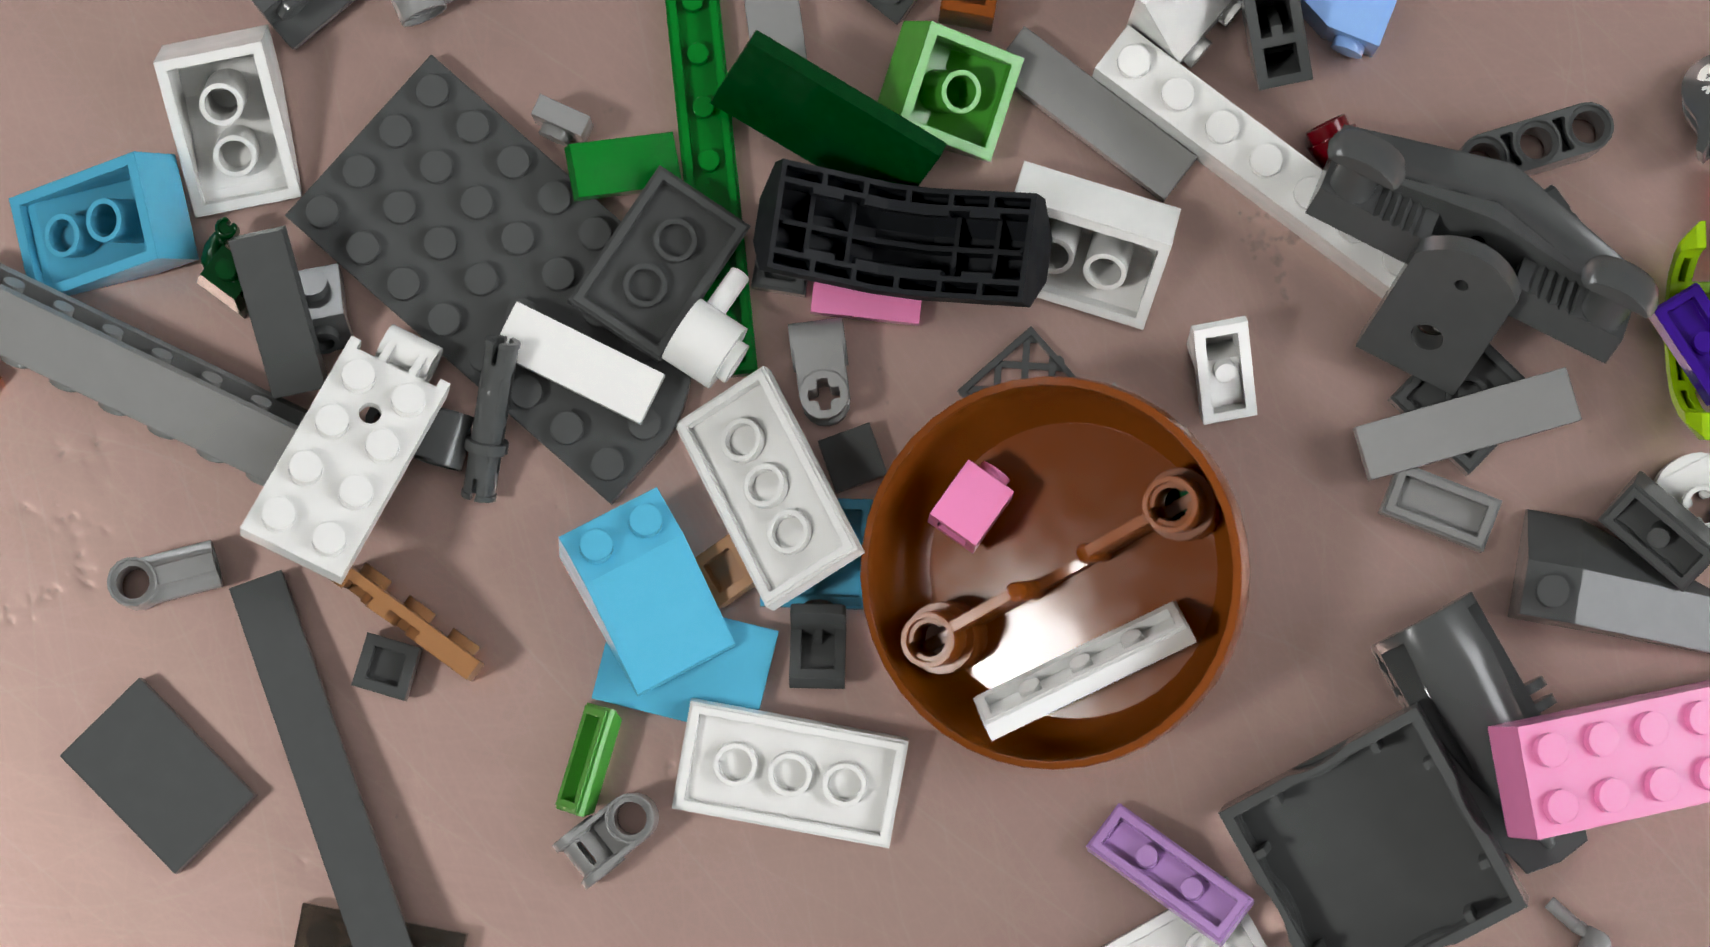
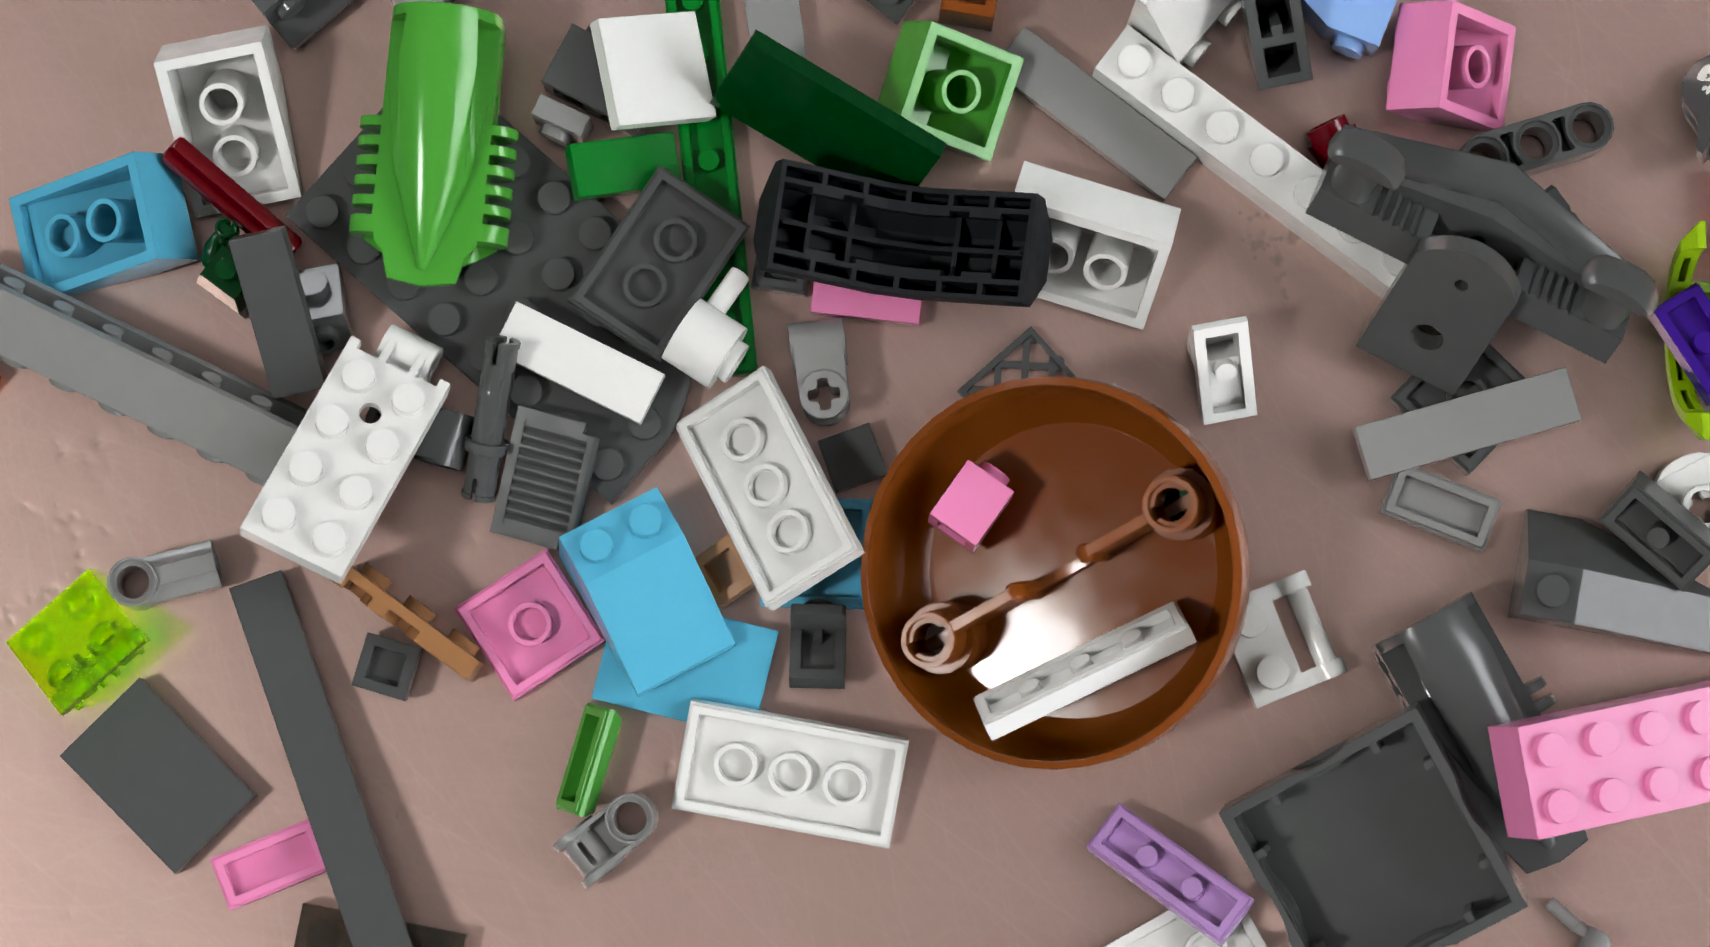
(77, 643): none -> clear neon green hinge
(222, 190): none -> dark red axle
(268, 865): none -> bright pink tile
(437, 146): none -> bright green connector
(530, 624): none -> bright pink tile
(544, 477): none -> dark grey window
(577, 78): none -> dark grey slope
(652, 70): none -> white tile
(1264, 650): none -> white plate
(1450, 65): none -> bright pink slope

